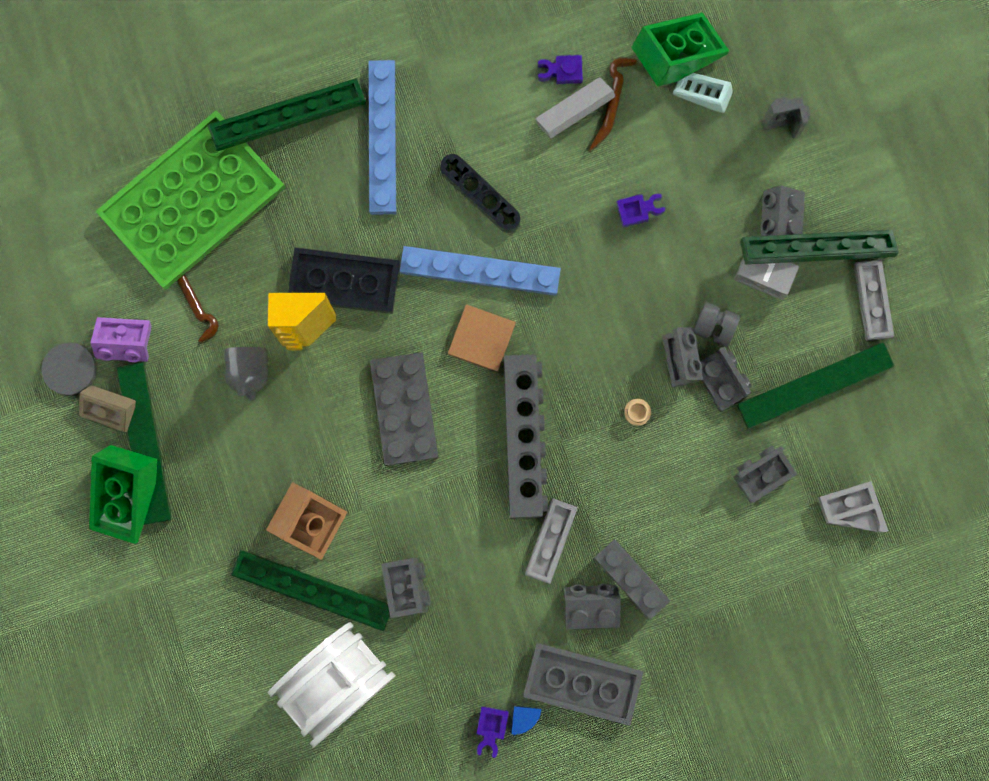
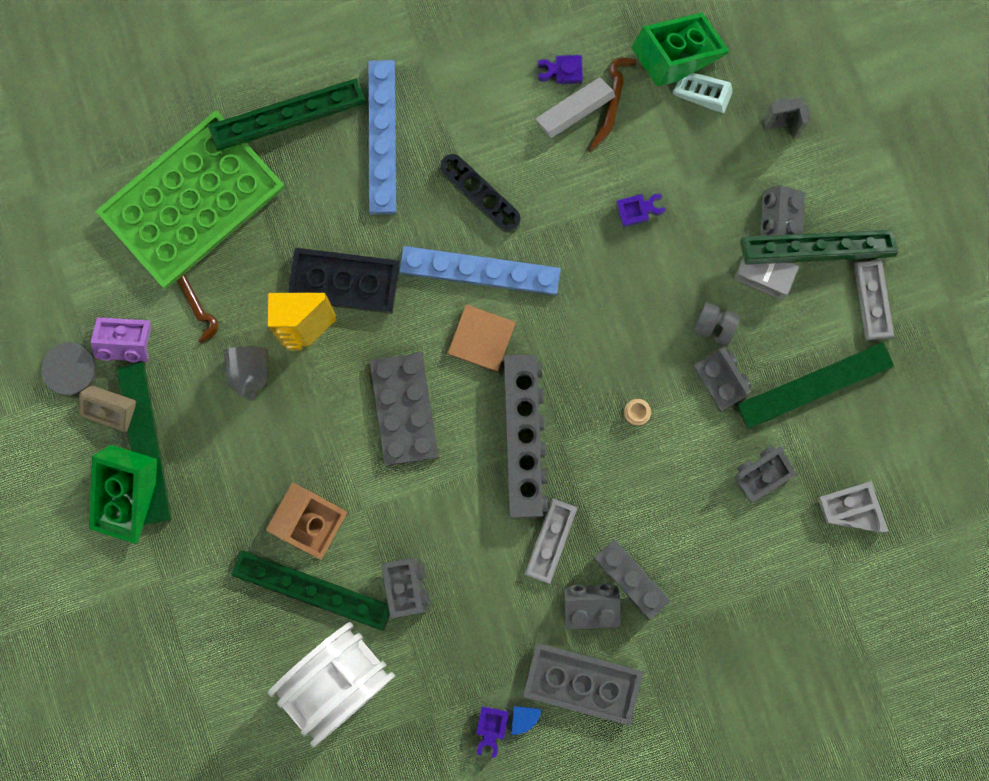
(682, 356): dark grey bracket -> none

